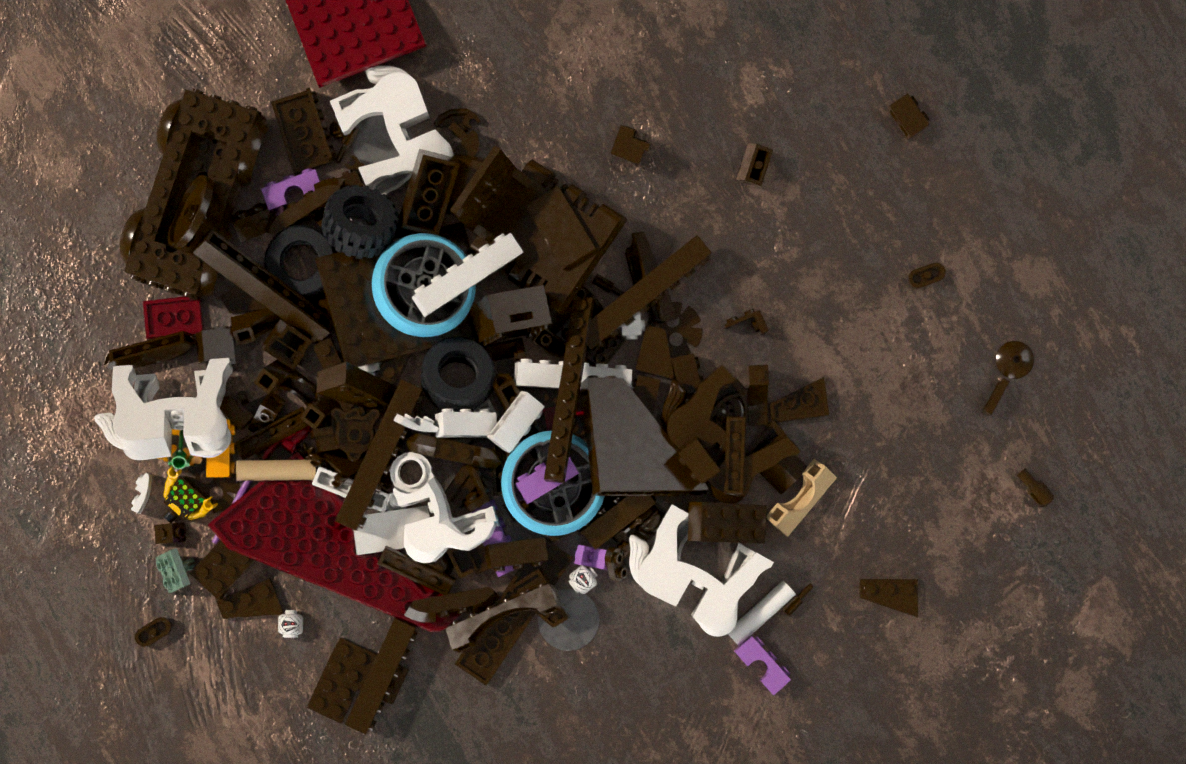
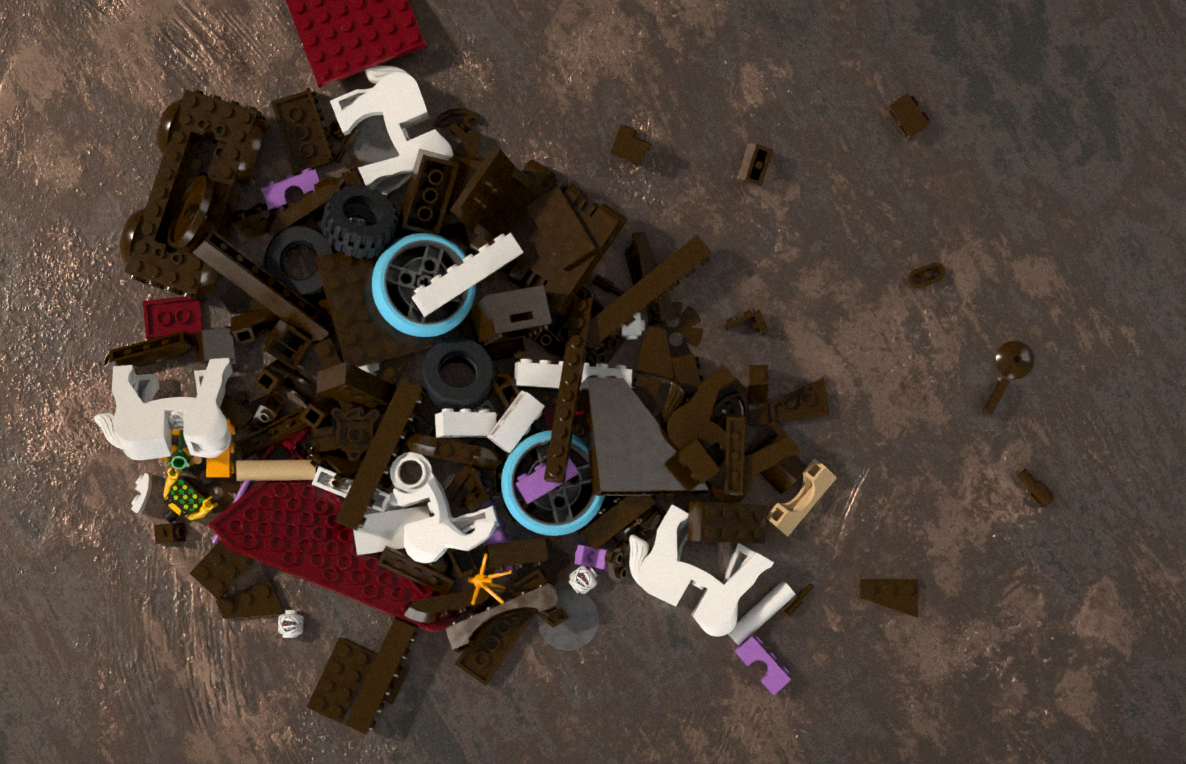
(153, 631): dark brown plate -> none
(174, 570): sand green plate -> none
(417, 423): white slope -> none
(483, 581): none -> light orange plant

